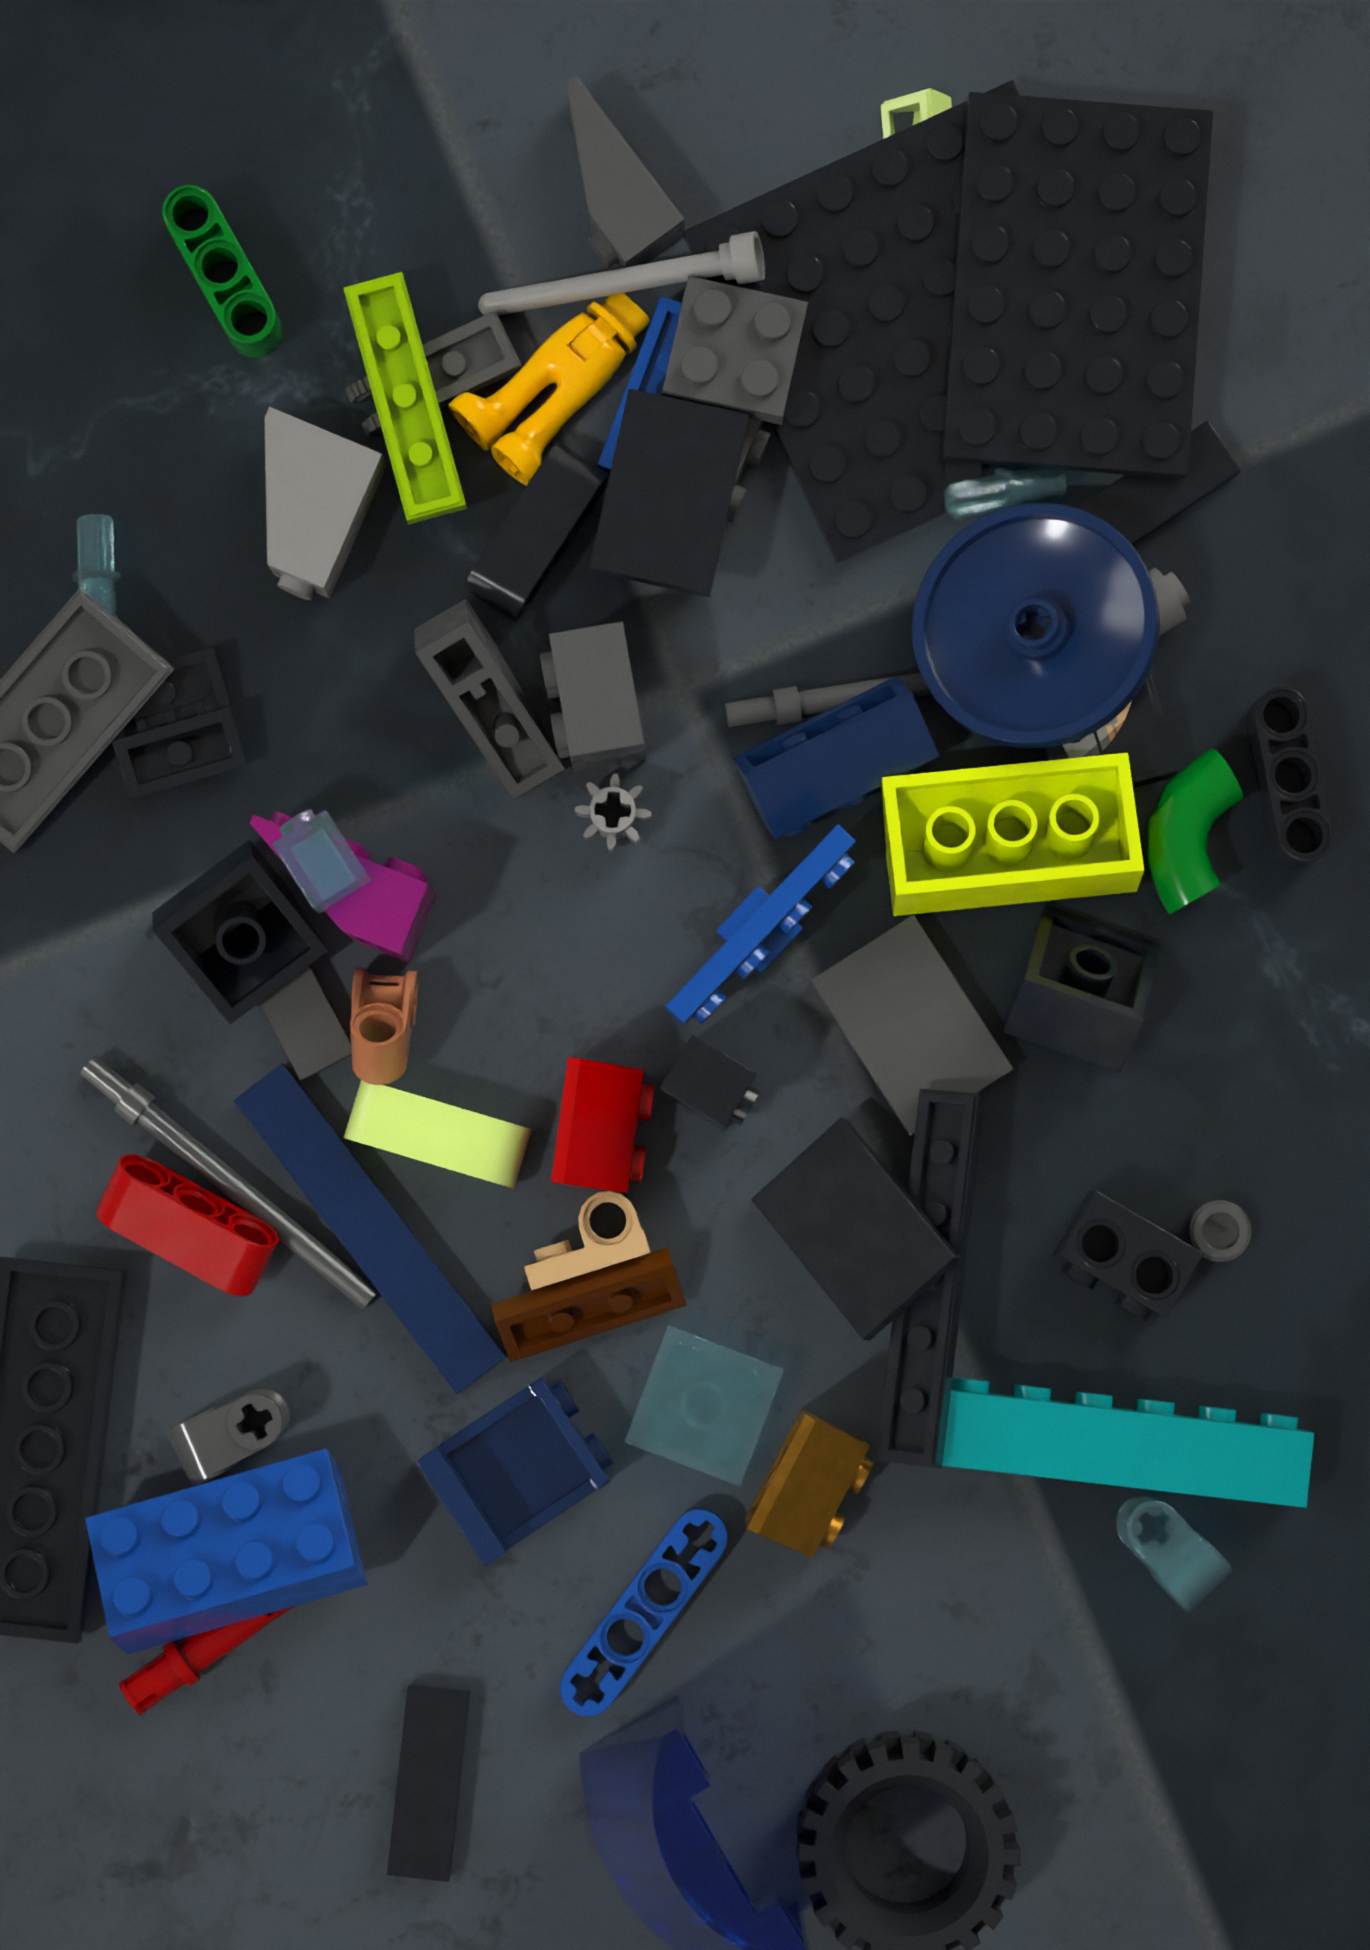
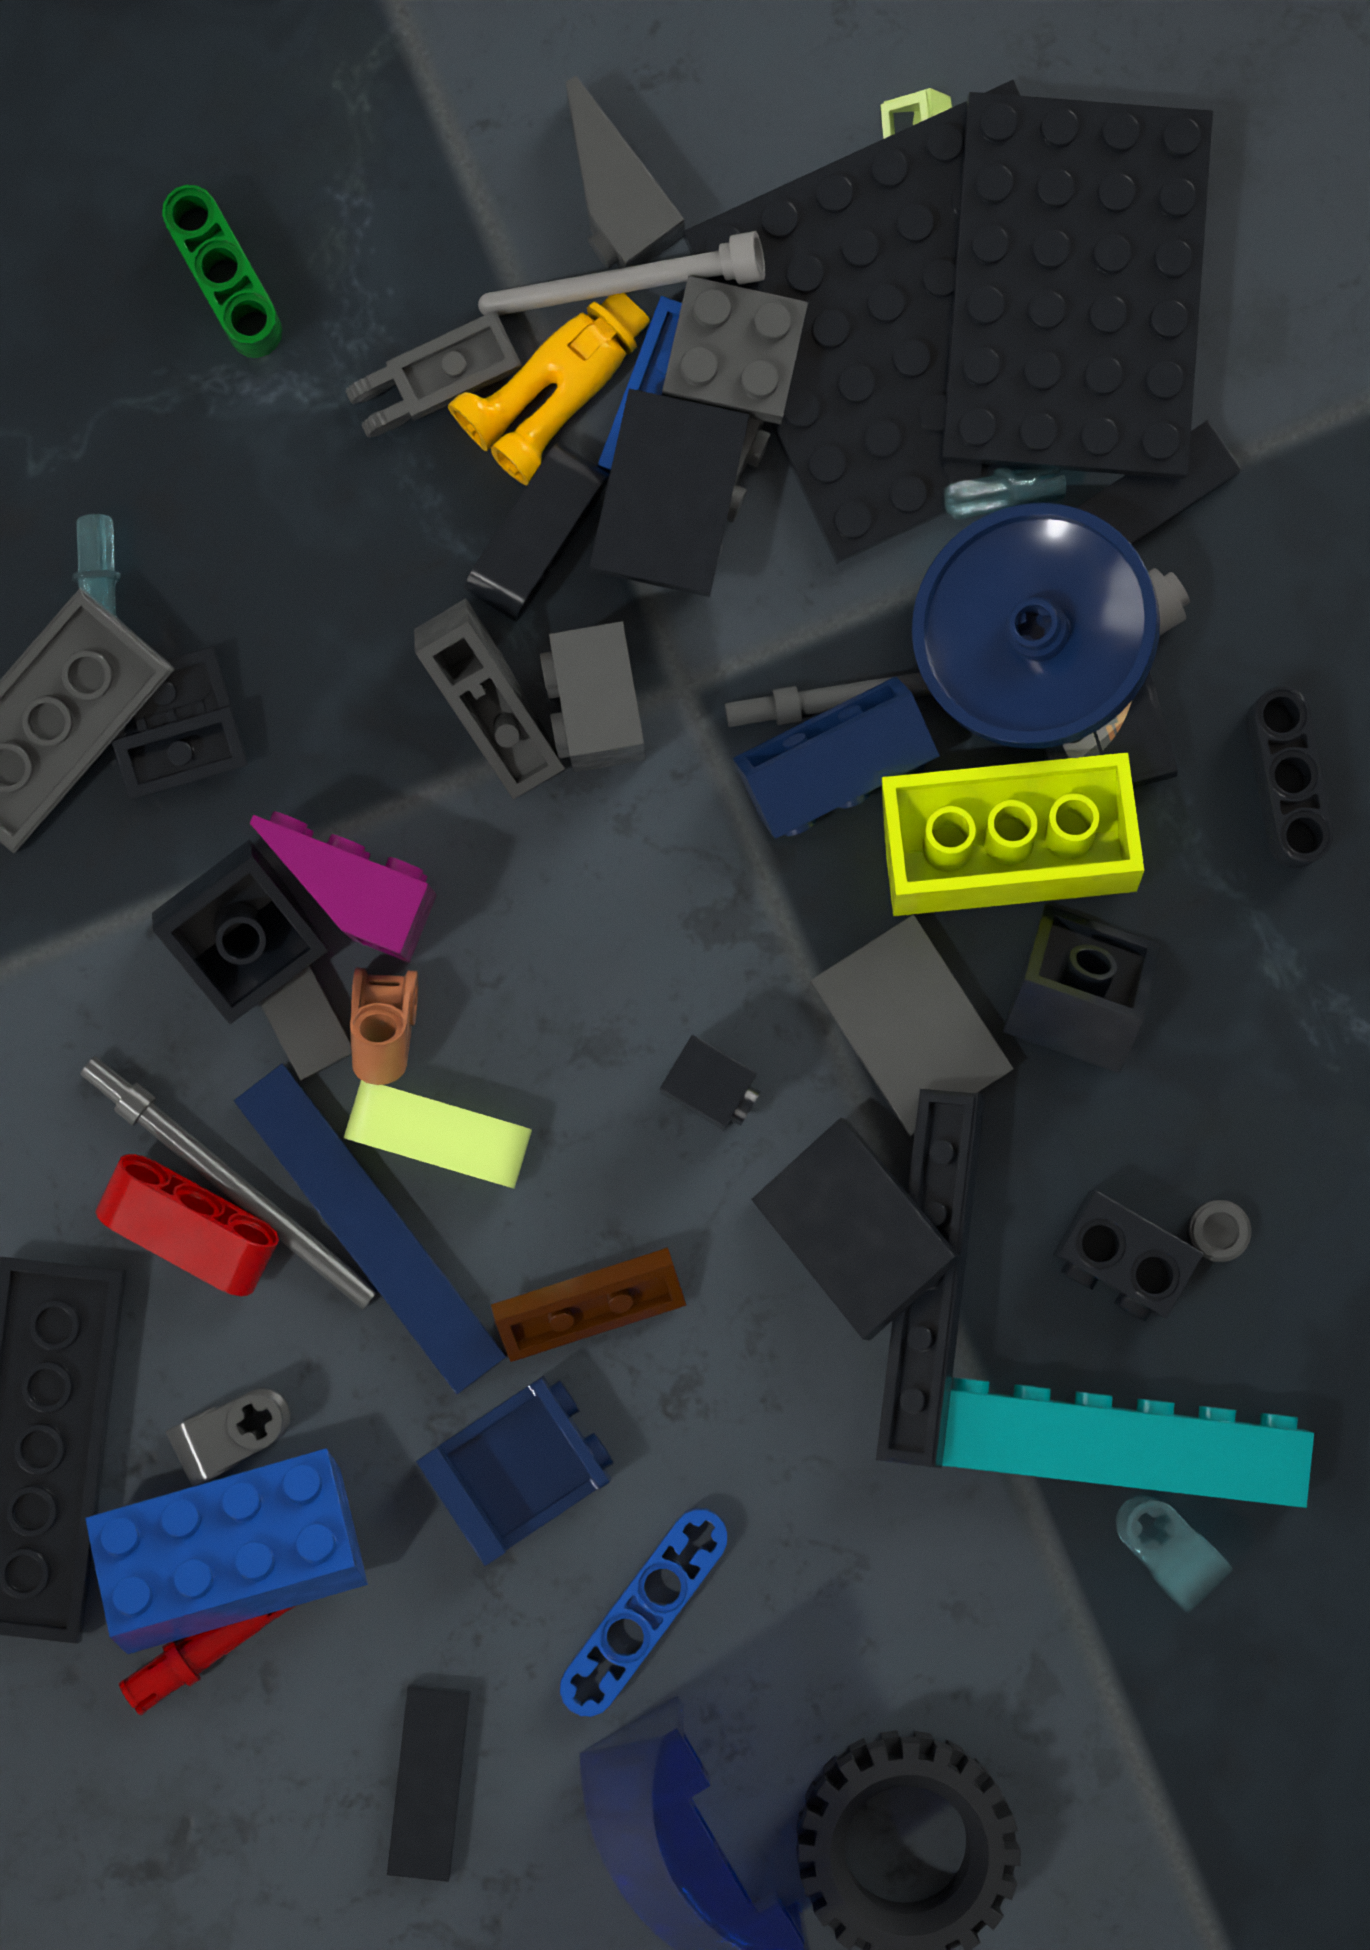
(314, 501): light grey slope -> none
(320, 859): clear light blue brick -> none
(405, 398): lime tile -> none
(561, 1263): tan plate -> none
(600, 801): light grey gear -> none
(601, 1125): red slope -> none
(704, 1405): clear light blue plate -> none
(762, 928): blue plate -> none
(808, 1484): pearl gold slope -> none
(1181, 829): green cylinder -> none

